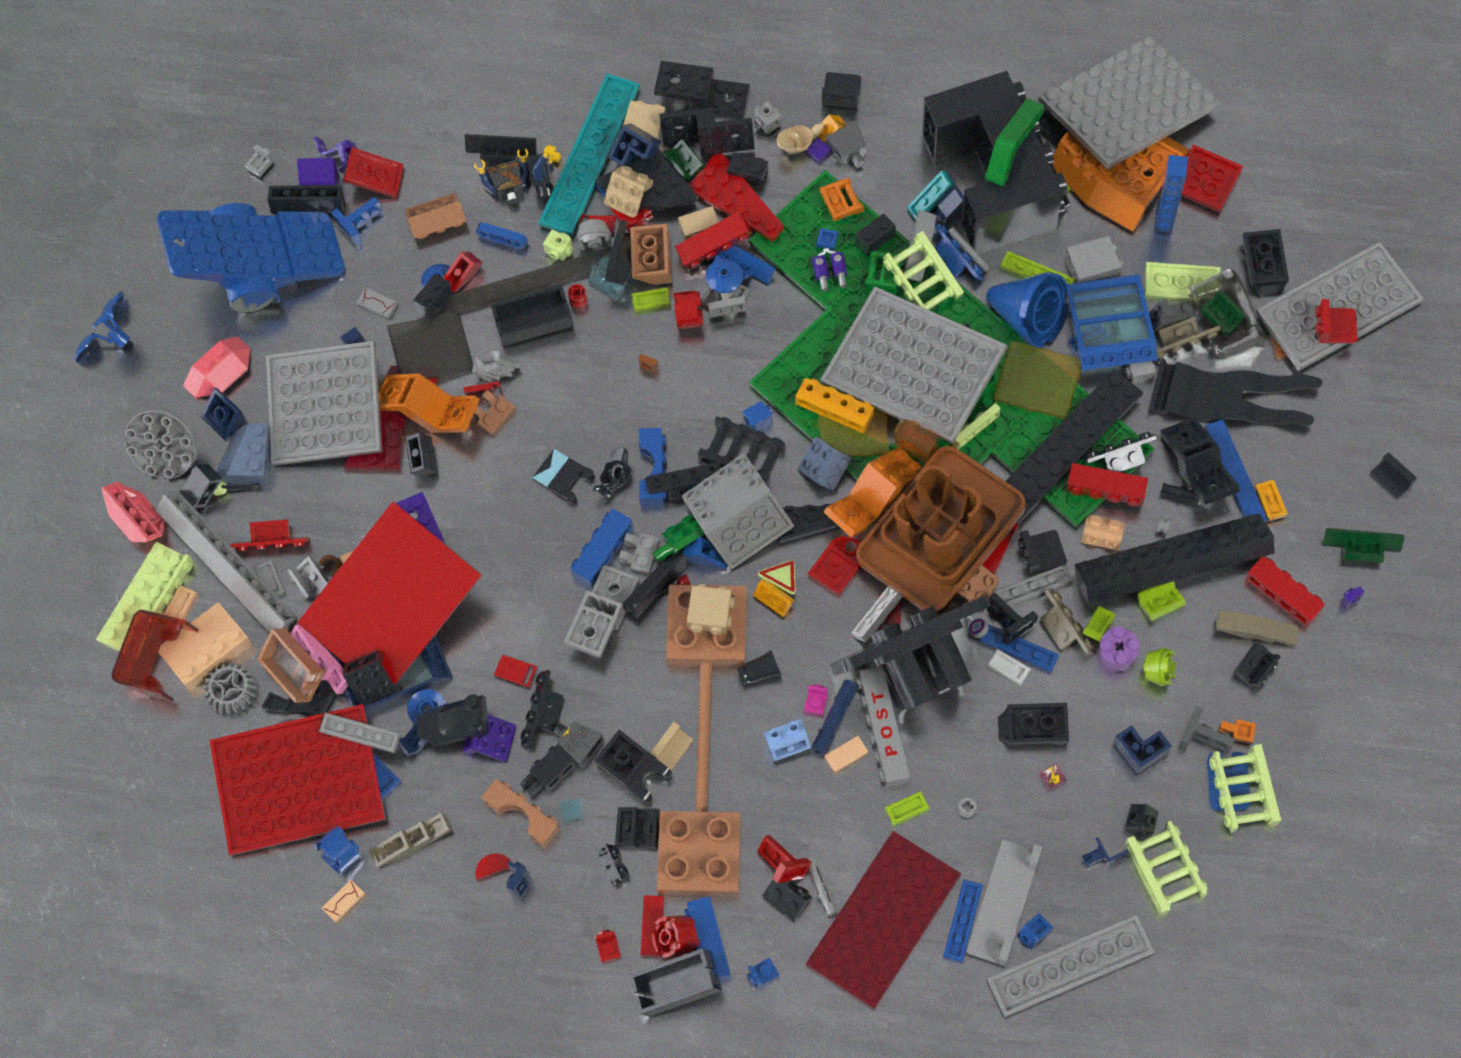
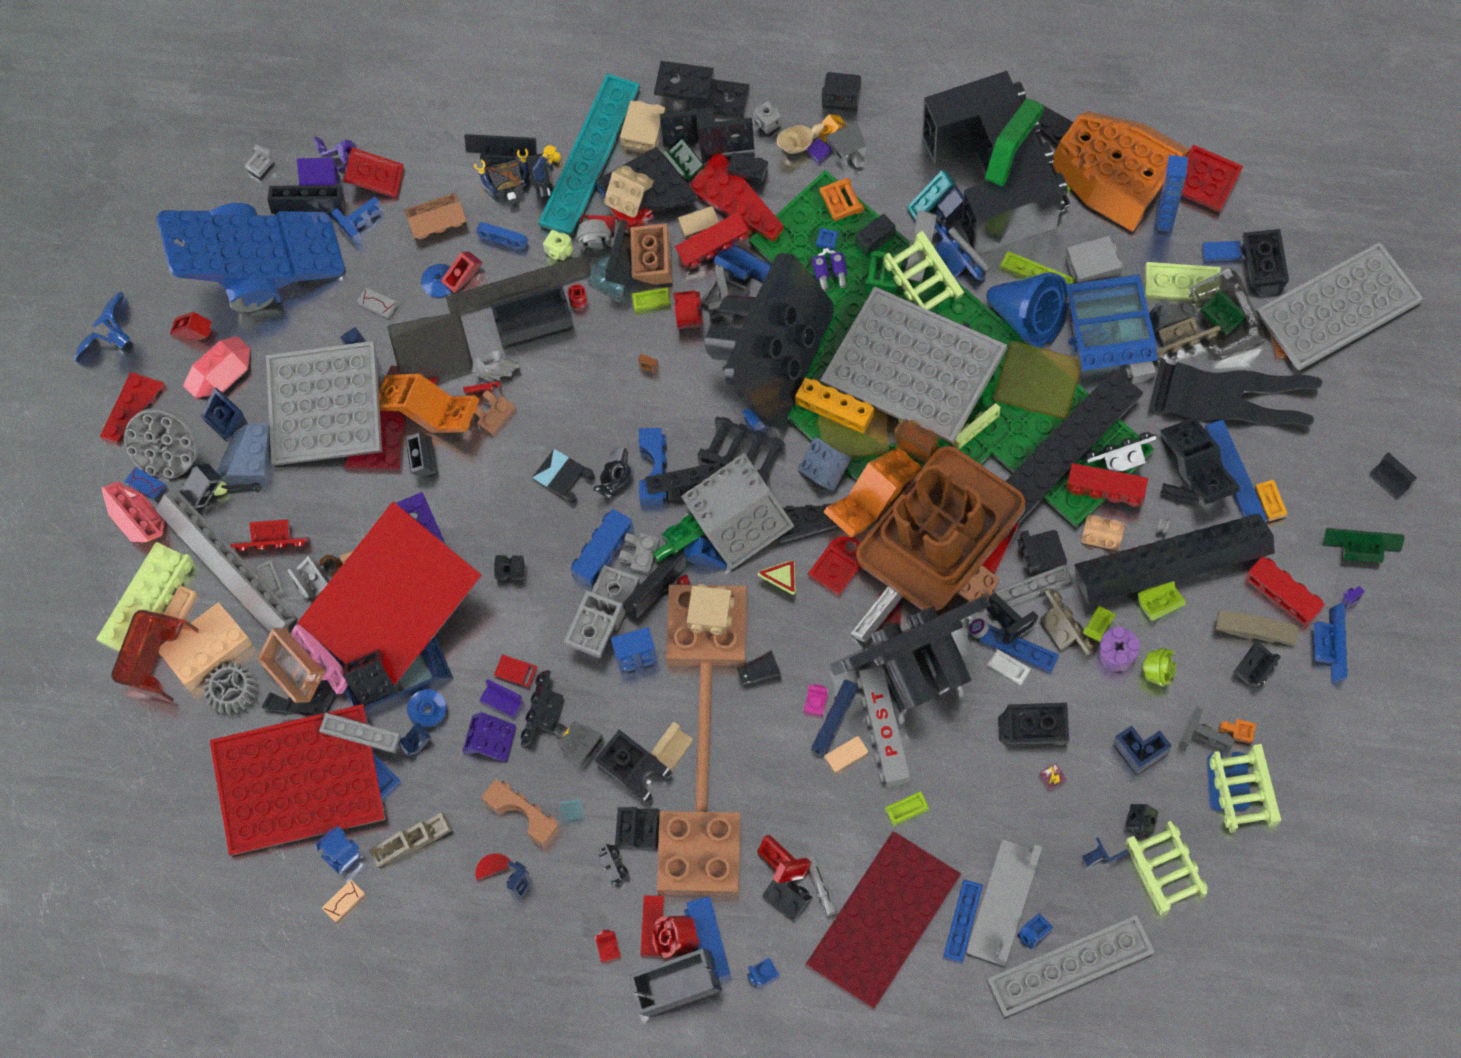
(134, 397): none -> red wing
(145, 484): none -> blue tile
(191, 326): none -> red slope
(432, 297): black brick -> none
(454, 721): black slope -> none
(501, 699): none -> dark purple panel
(516, 567): none -> black wheel
(549, 769): black hinge -> none
(632, 142): dark blue brick -> none
(634, 649): none -> blue piece
(724, 283): blue dish -> none
(773, 597): light orange plate -> none
(777, 339): none -> black piece
(787, 740): light blue brick -> none
(972, 803): light grey bush -> none
(1129, 102): light grey plate -> none
(1222, 251): none -> blue tile
(1331, 642): none -> blue bracket
(1336, 324): red bracket -> none

